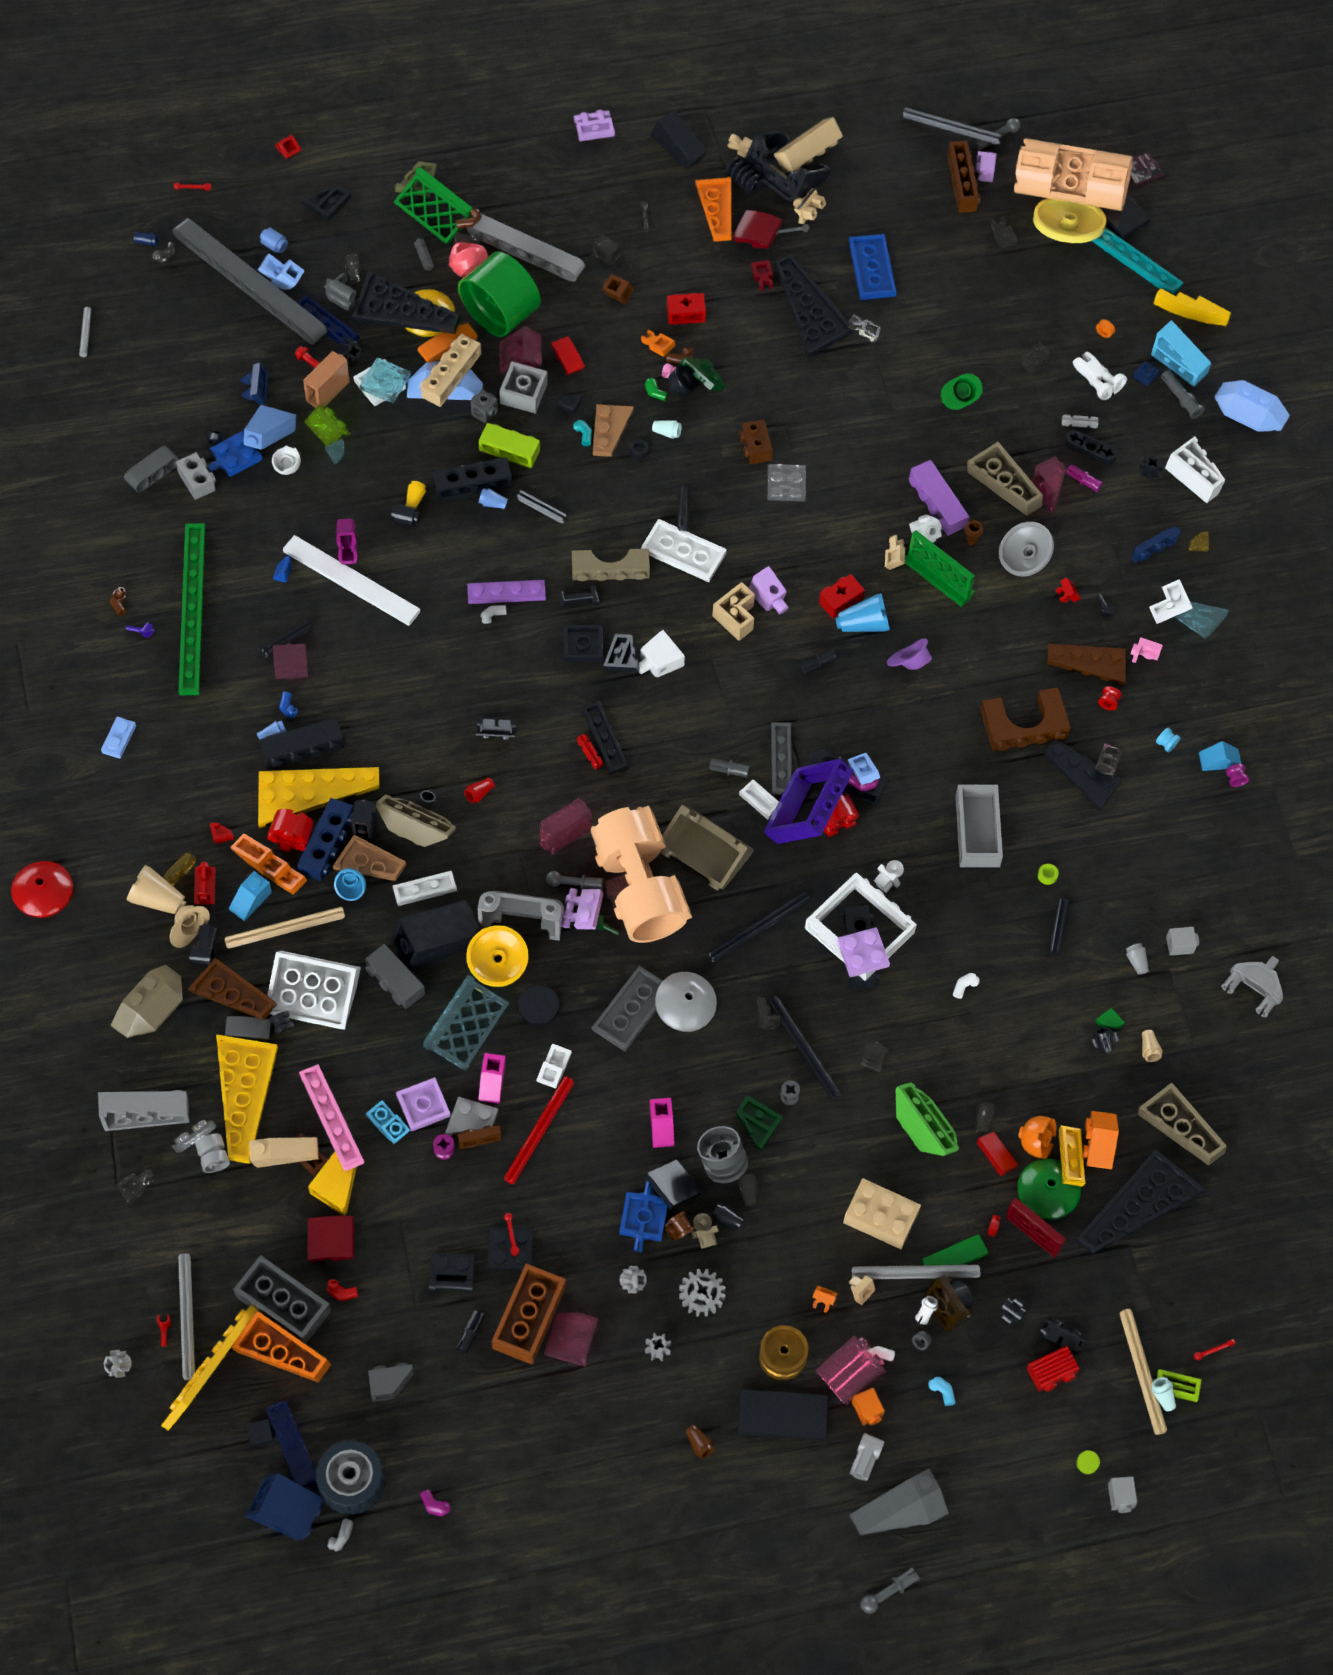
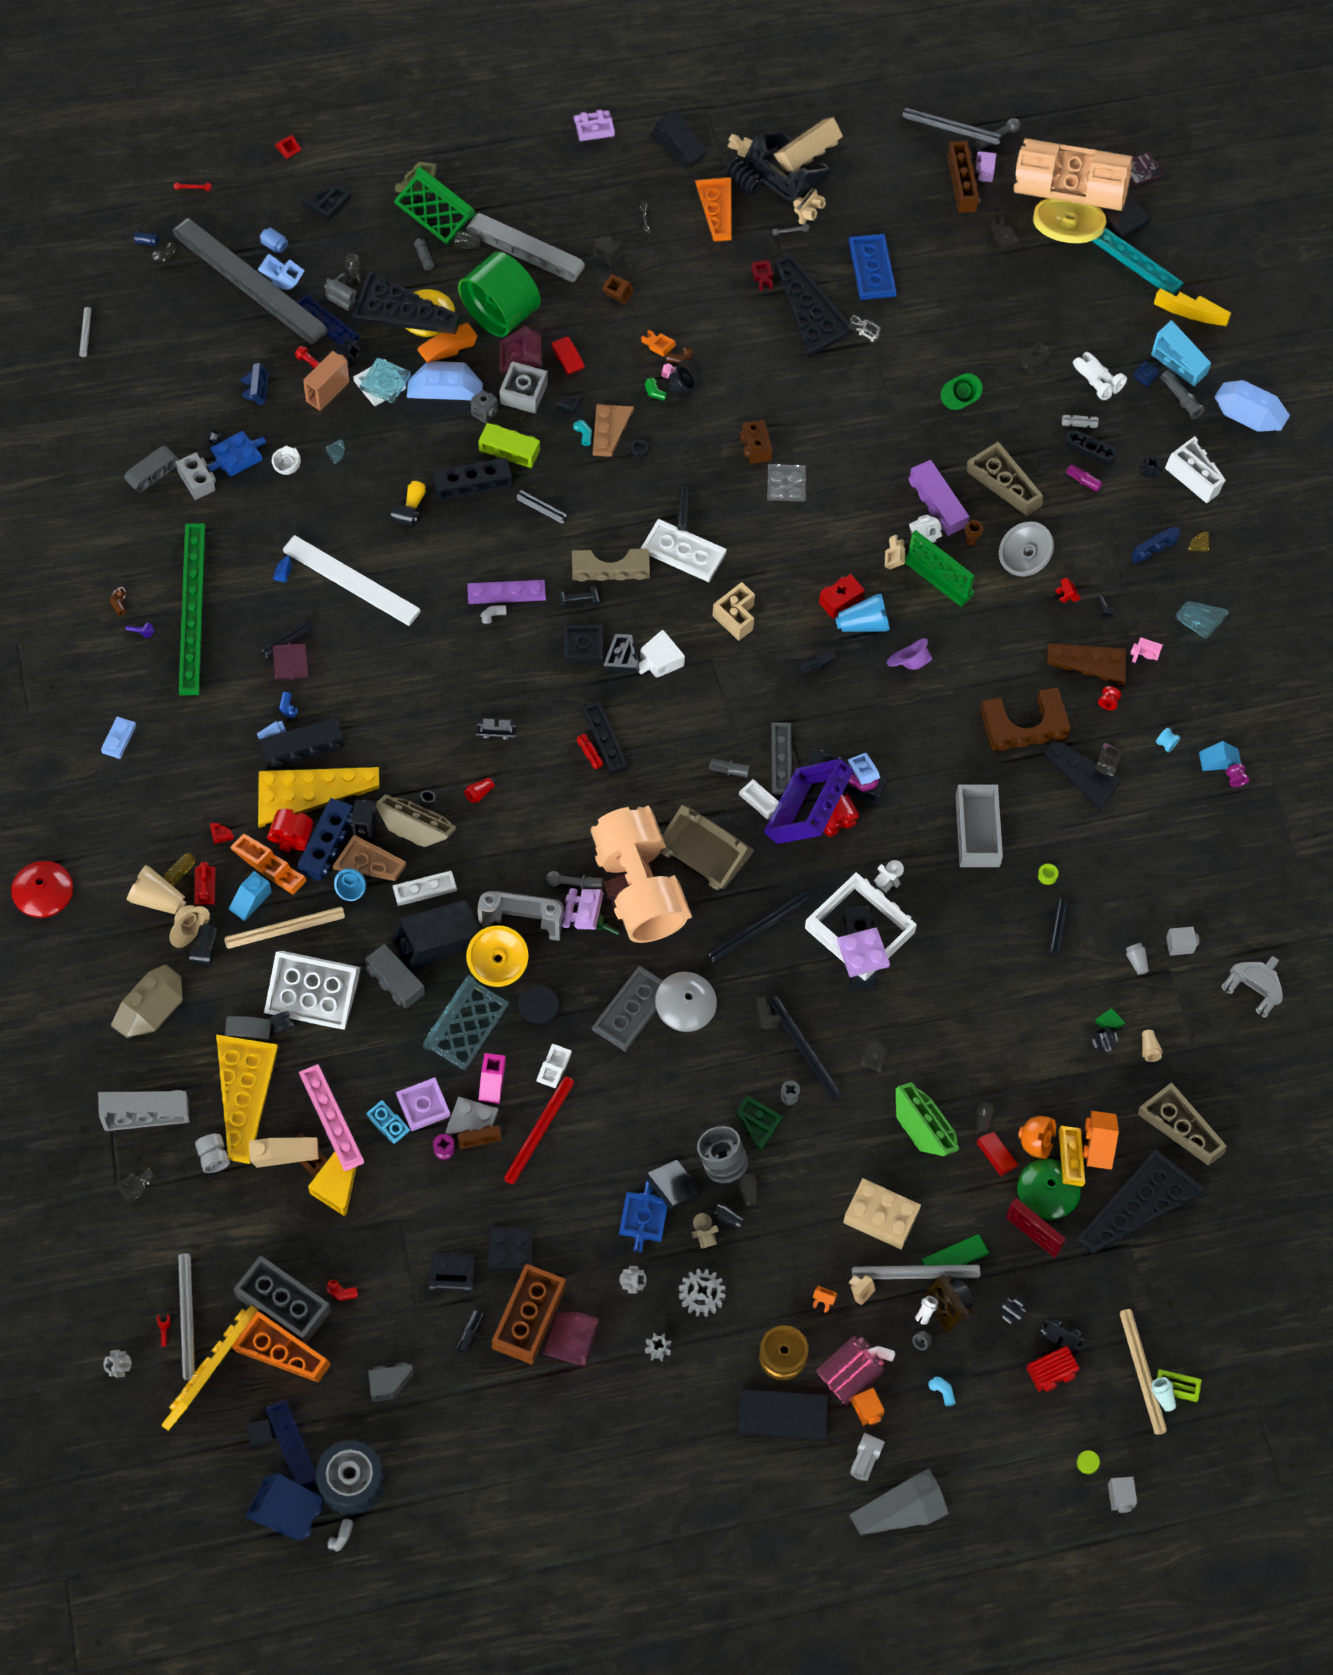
(199, 1130): clear plate -> none
(230, 989): reddish brown wing -> none
(268, 427): medium blue slope -> none
(326, 425): clear neon green bracket -> none
(330, 1238): dark red slope -> none
(346, 541): magenta brick -> none
(432, 1506): magenta arm -> none
(450, 370): tan brick -> none
(466, 257): coral piece -> none
(471, 221): reddish brown arm -> none
(492, 499): medium blue cone -> none
(514, 1250): red hinge -> none
(565, 826): clear pink brick -> none
(661, 1122): dark pink slope -> none
(667, 428): light aqua cone -> none
(678, 1226): reddish brown piece -> none
(686, 308): red brick -> none
(700, 1442): reddish brown cone -> none
(705, 373): dark green wing -> none
(757, 229): dark red slope -> none
(769, 591): lavender torso -> none
(870, 1603): dark grey pin -> none
(963, 982): white arm -> none
(994, 1224): red tile -> none
(1048, 480): clear pink slope -> none
(1105, 328): orange tile -> none
(1175, 604): white plate -> none
(1198, 1356): red hinge -> none

